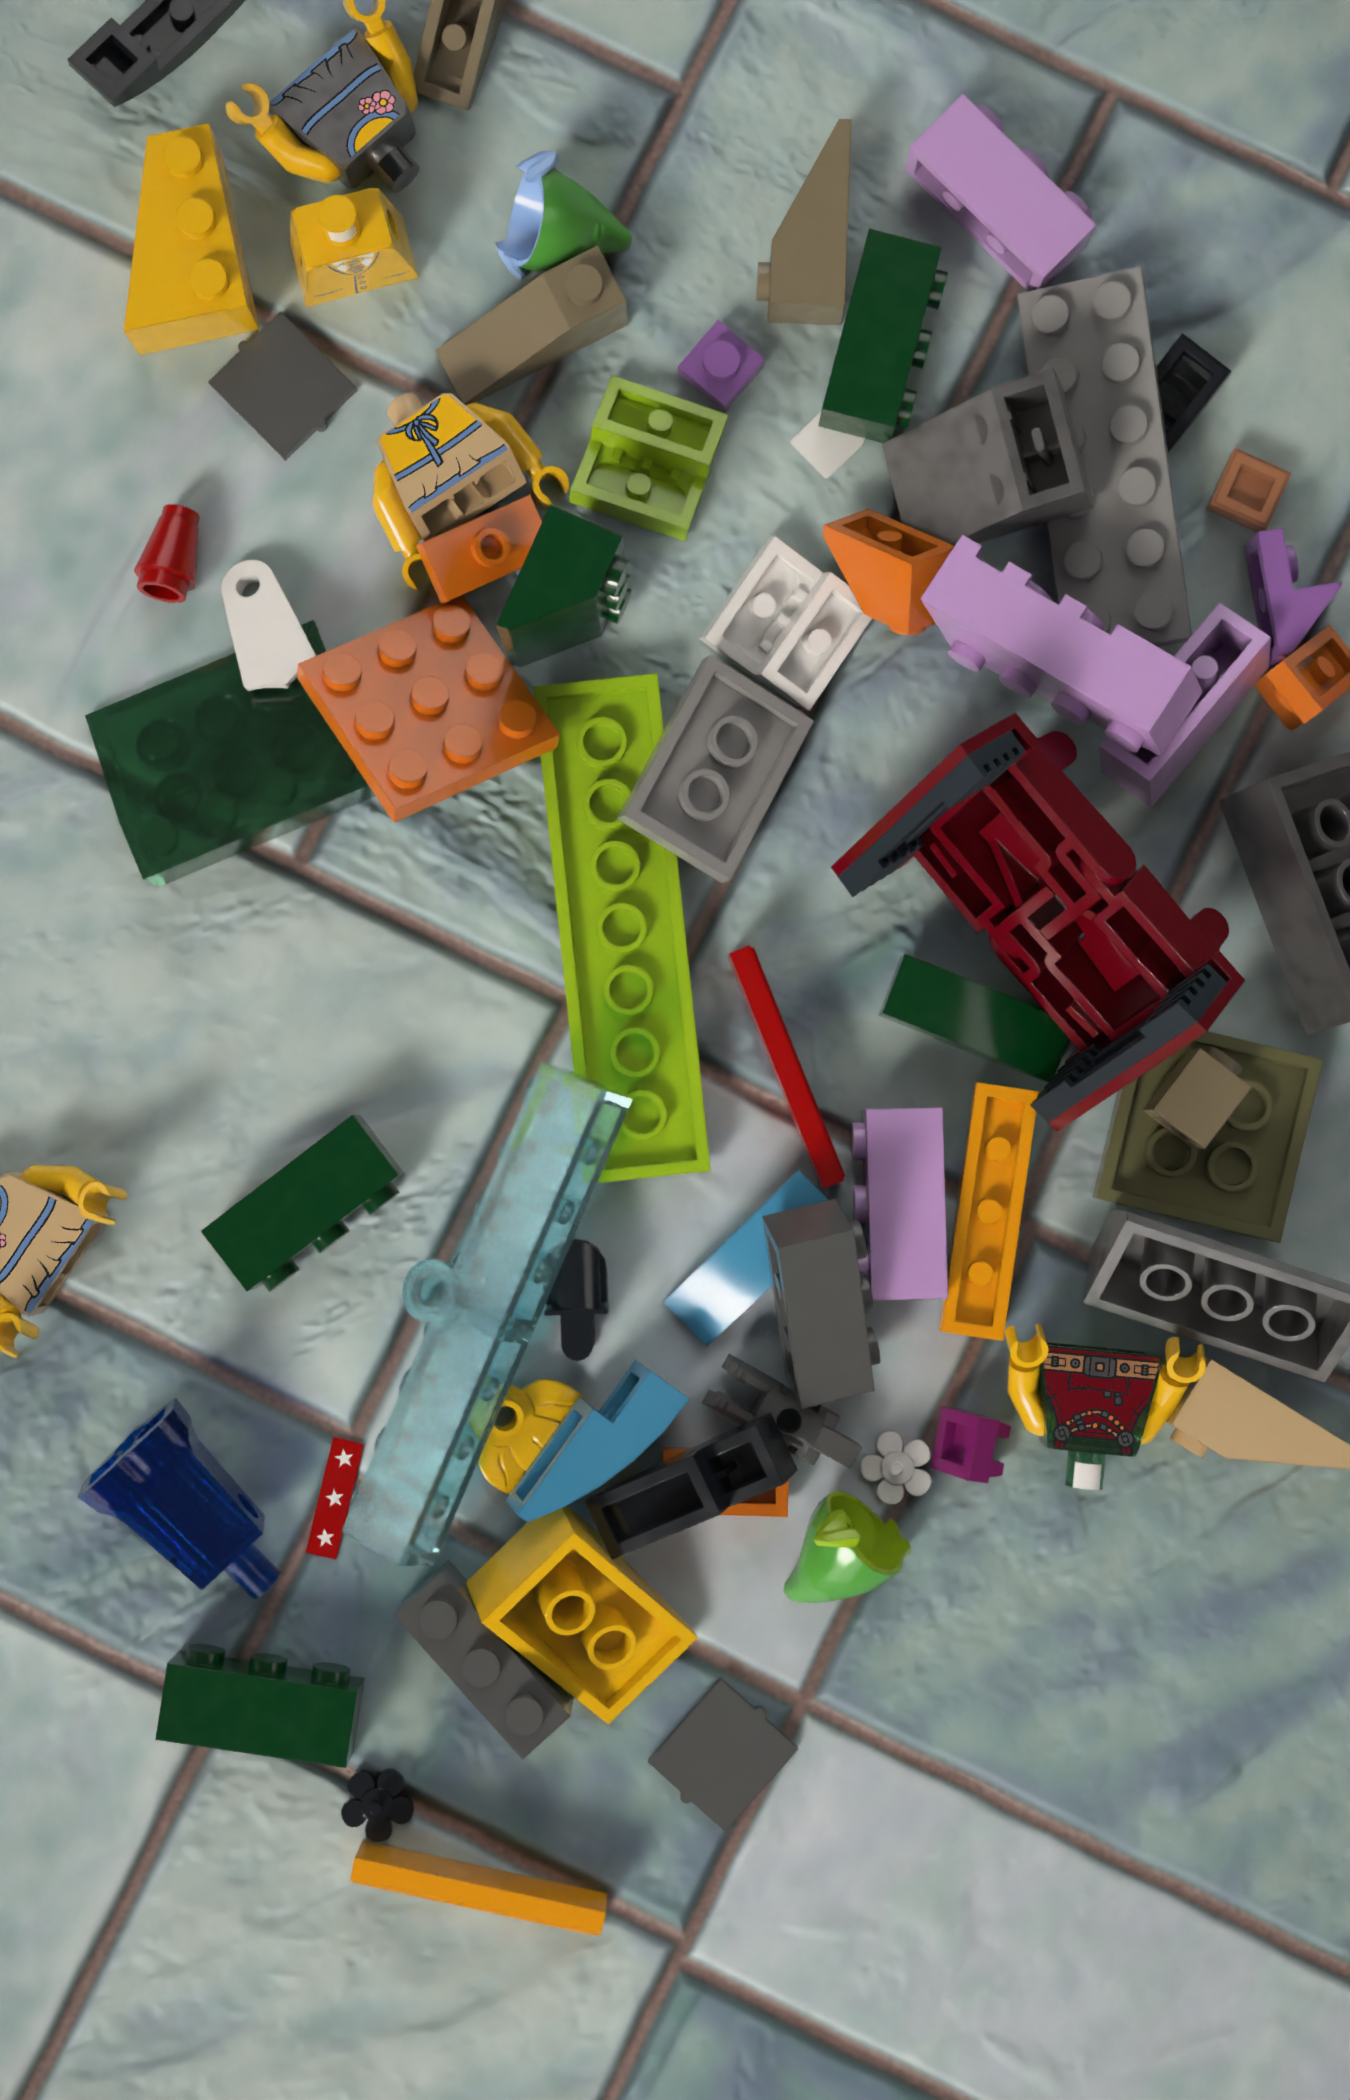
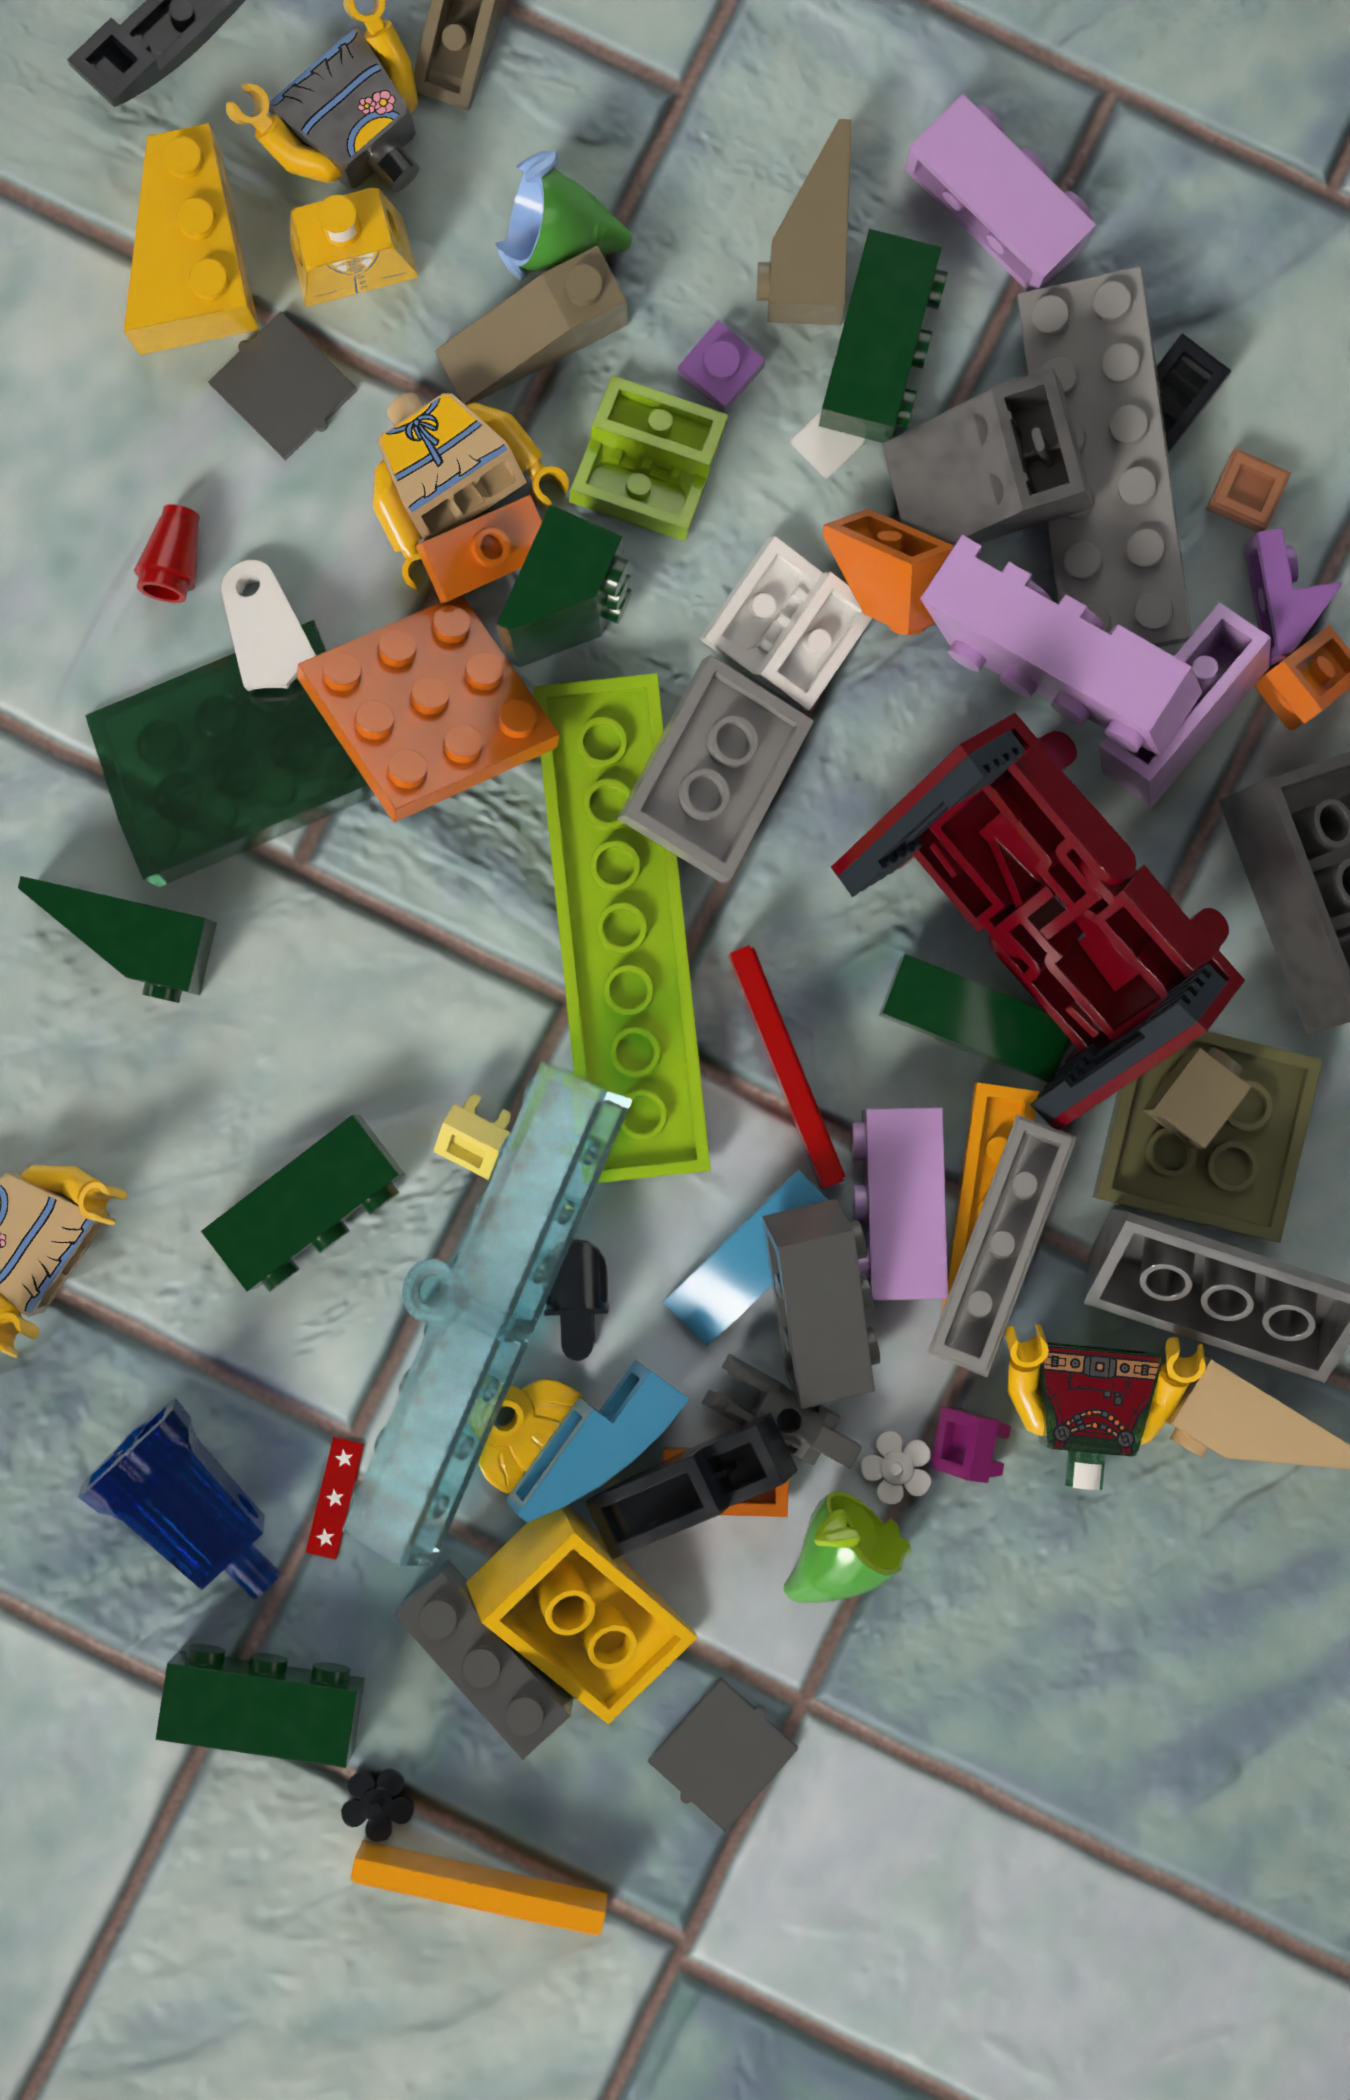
(137, 939): none -> dark green slope
(471, 1139): none -> light yellow tile
(1002, 1245): none -> light grey slope

